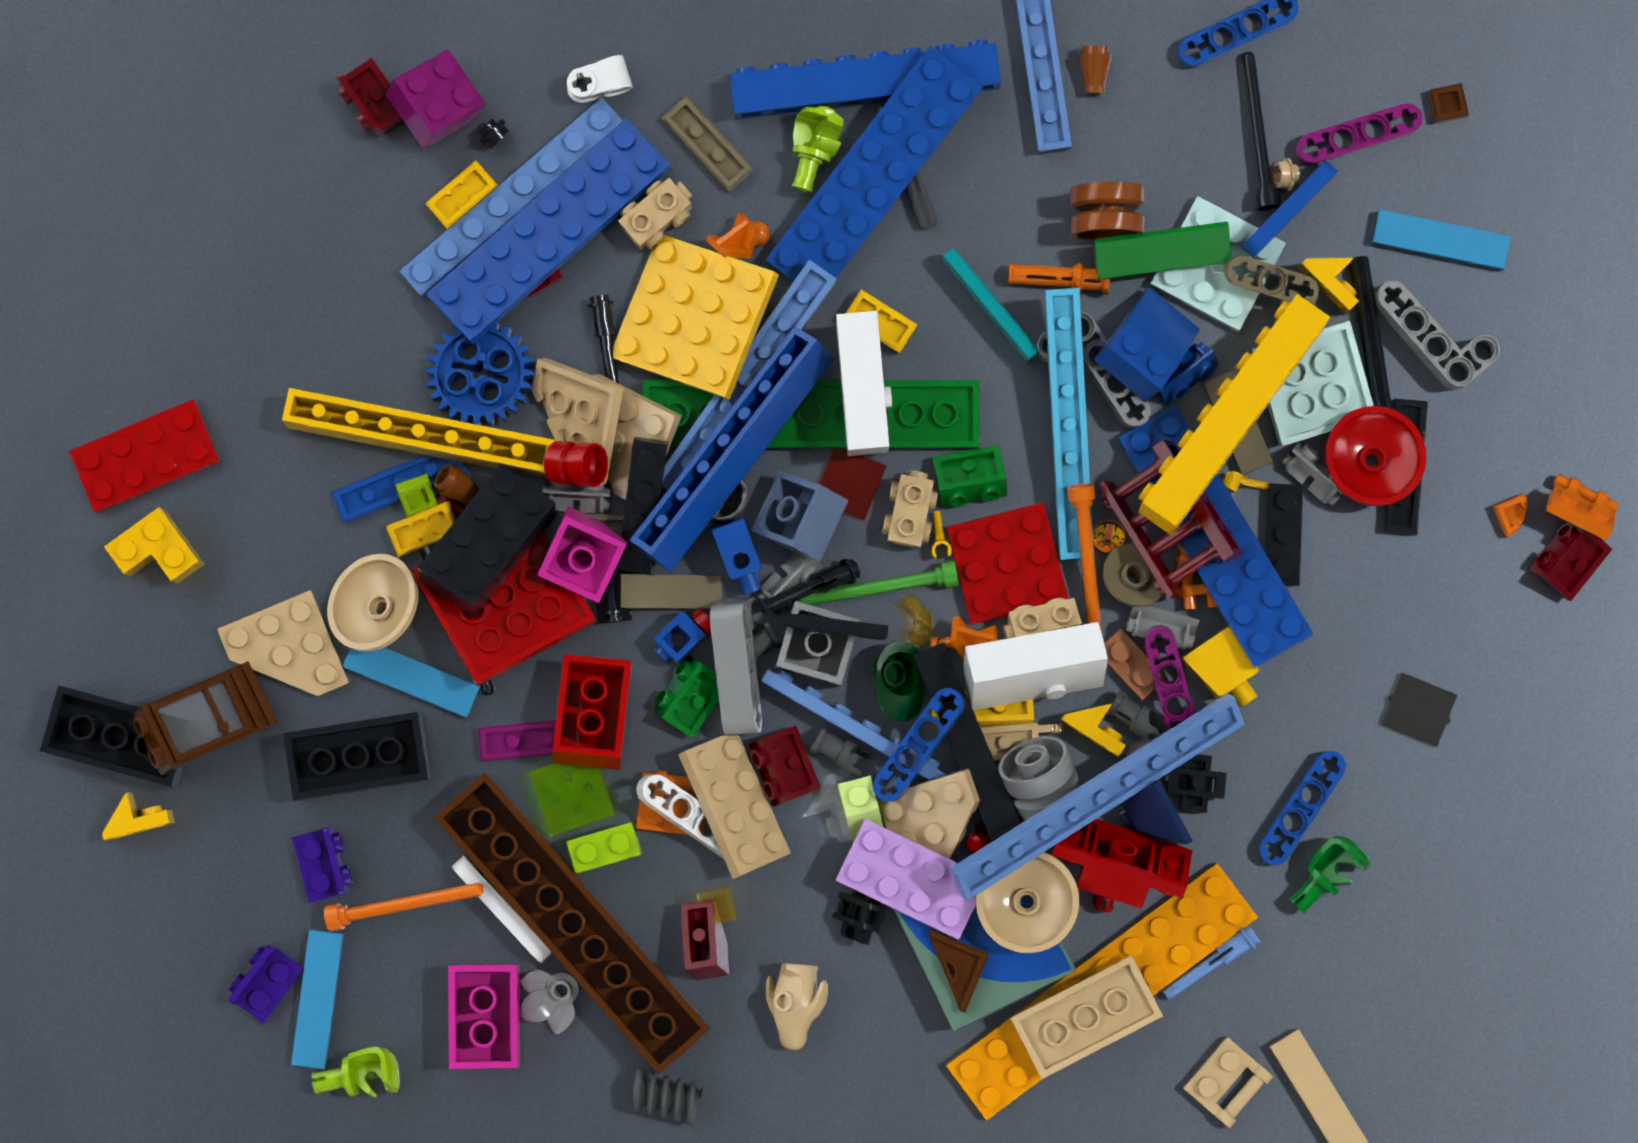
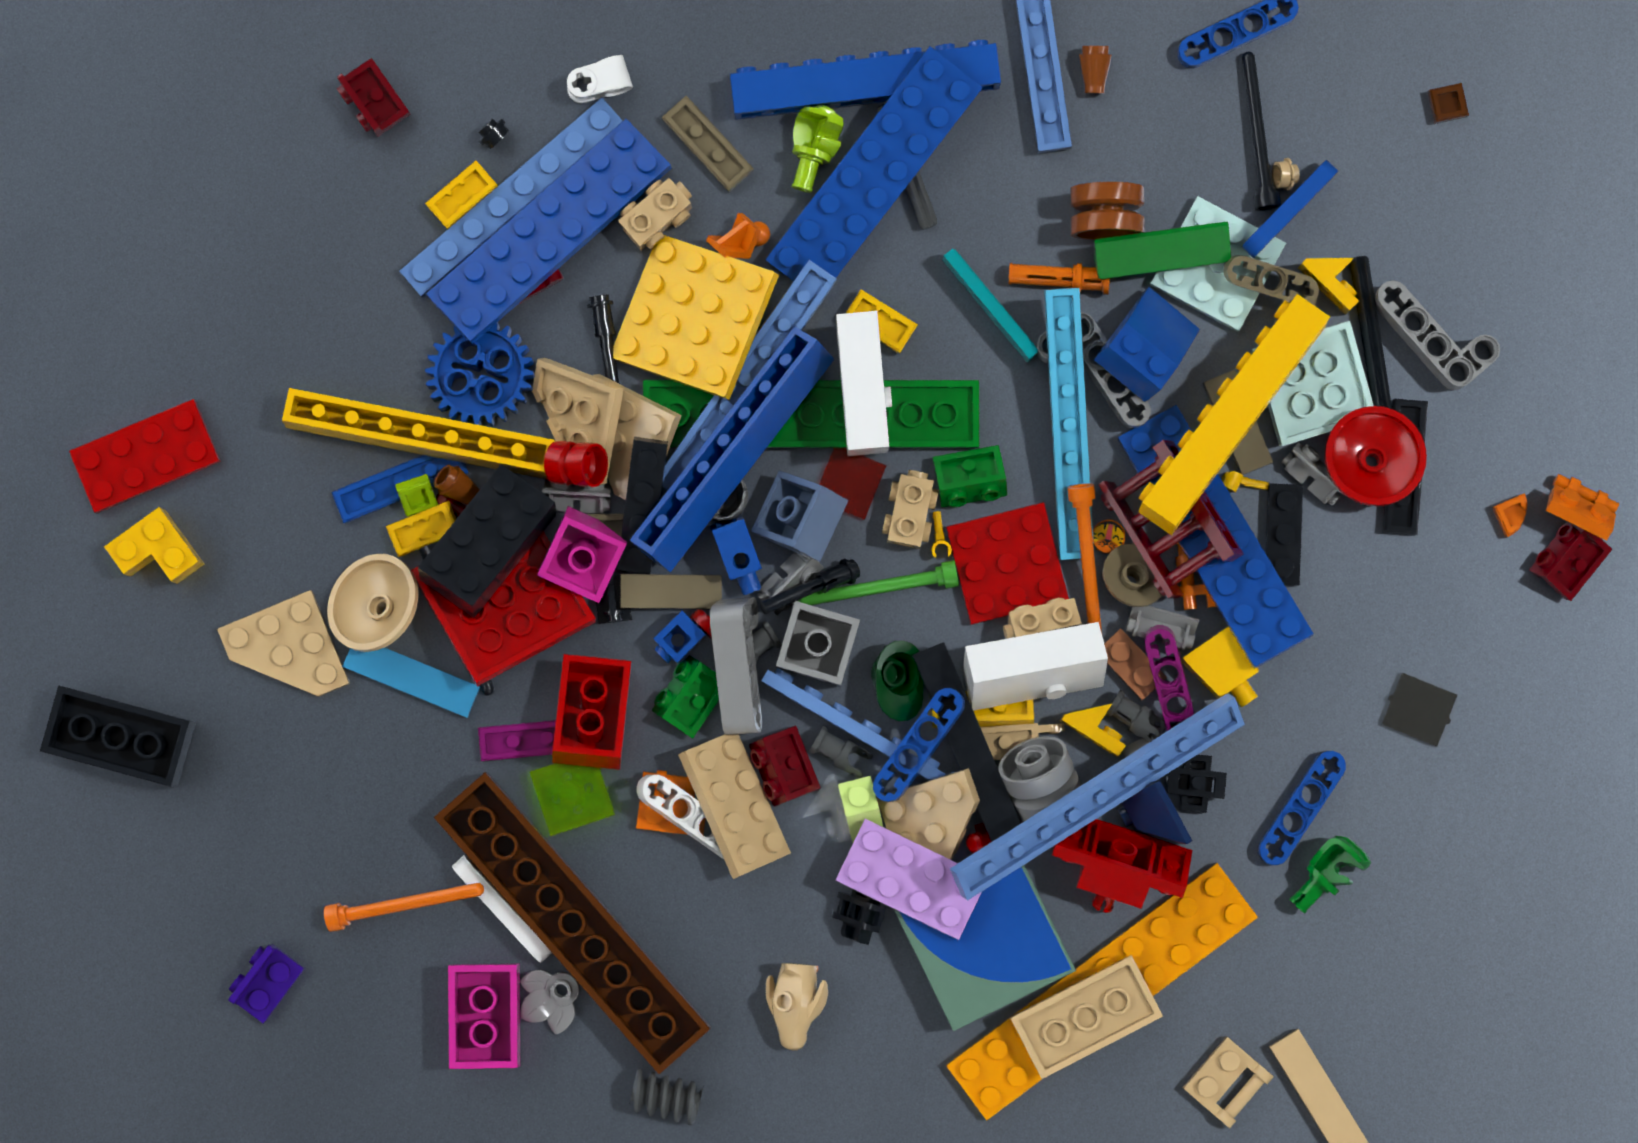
(127, 822): yellow slope -> none
(203, 718): reddish brown door -> none
(317, 999): dark azure tile -> none
(322, 864): dark purple bracket -> none
(357, 756): black brick -> none
(359, 1071): lime piece -> none
(435, 99): magenta brick -> none
(604, 847): lime brick -> none
(704, 940): dark red slope -> none
(724, 901): clear yellow panel -> none
(836, 626): black tile -> none
(922, 620): clear yellow arm -> none
(960, 964): reddish brown tile -> none
(963, 636): orange piece -> none
(1049, 917): tan dish -> none
(1197, 365): blue hinge -> none
(1239, 943): medium blue pin -> none
(1357, 130): magenta beam -> none
(1441, 240): dark azure tile -> none

